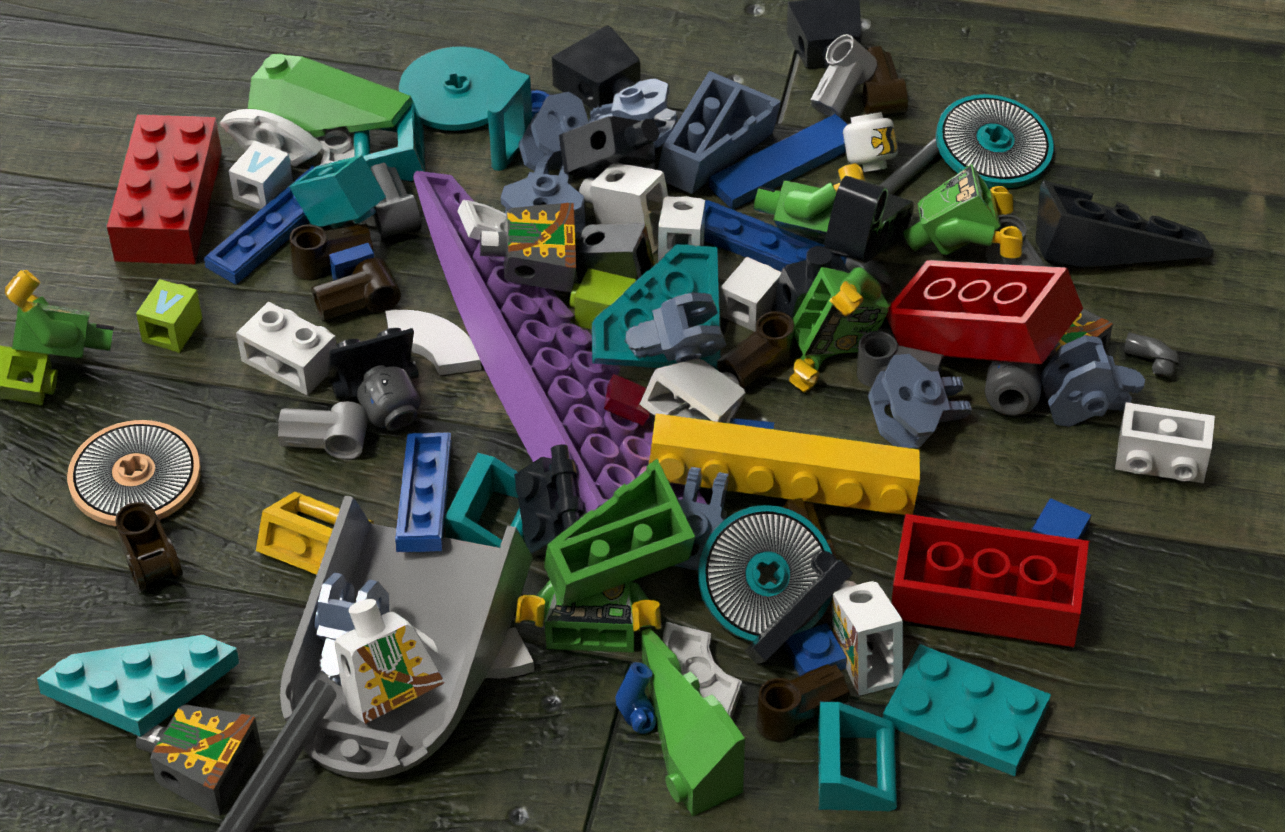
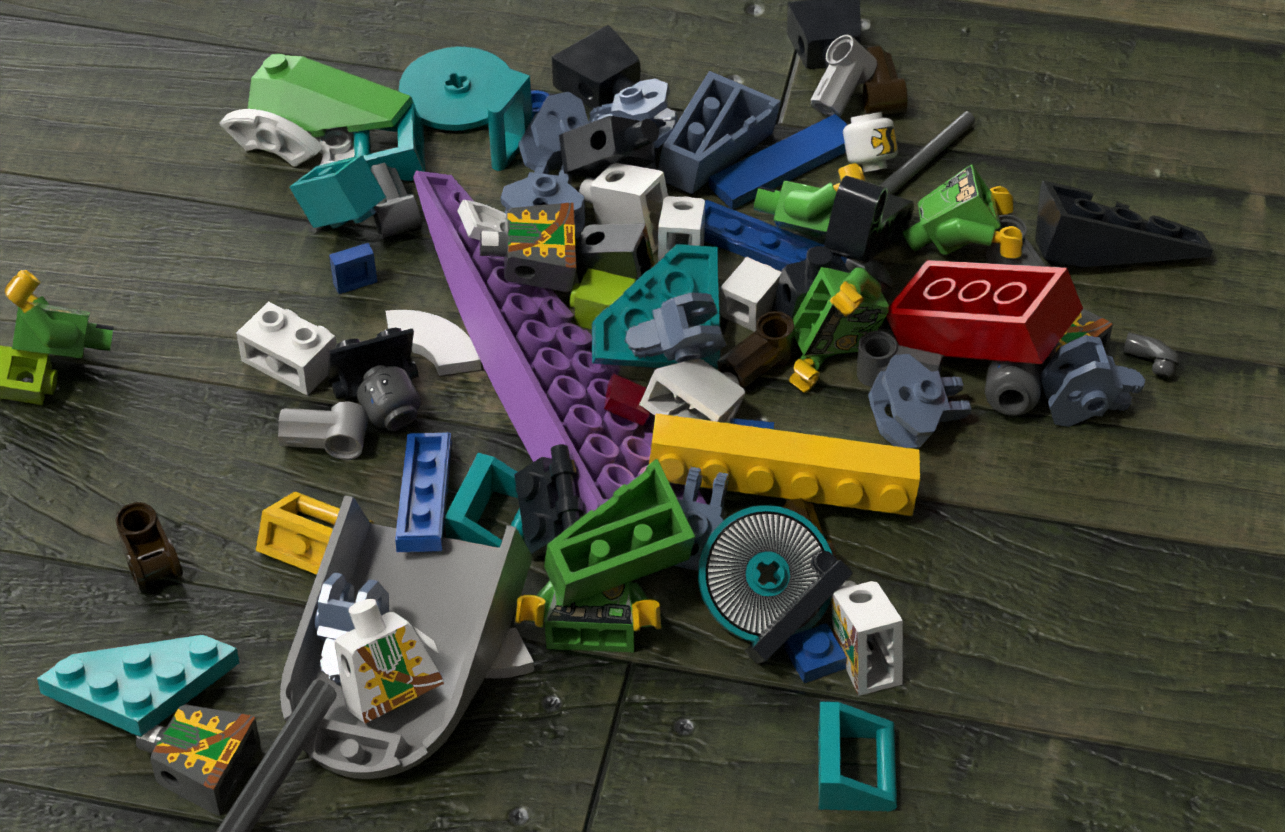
(101, 466): piece -> none
(165, 189): red brick -> none
(169, 315): lime brick -> none
(257, 237): blue tile -> none
(260, 175): white brick -> none
(313, 245): dark brown piece -> none
(367, 287): dark brown piece -> none
(633, 700): blue arm -> none
(694, 656): white tile -> none
(696, 733): bright green wedge -> none
(791, 702): dark brown piece -> none
(967, 709): teal plate -> none
(990, 580): red brick -> none
(1022, 146): piece -> none
(1062, 521): blue tile -> none
(1165, 442): white brick -> none

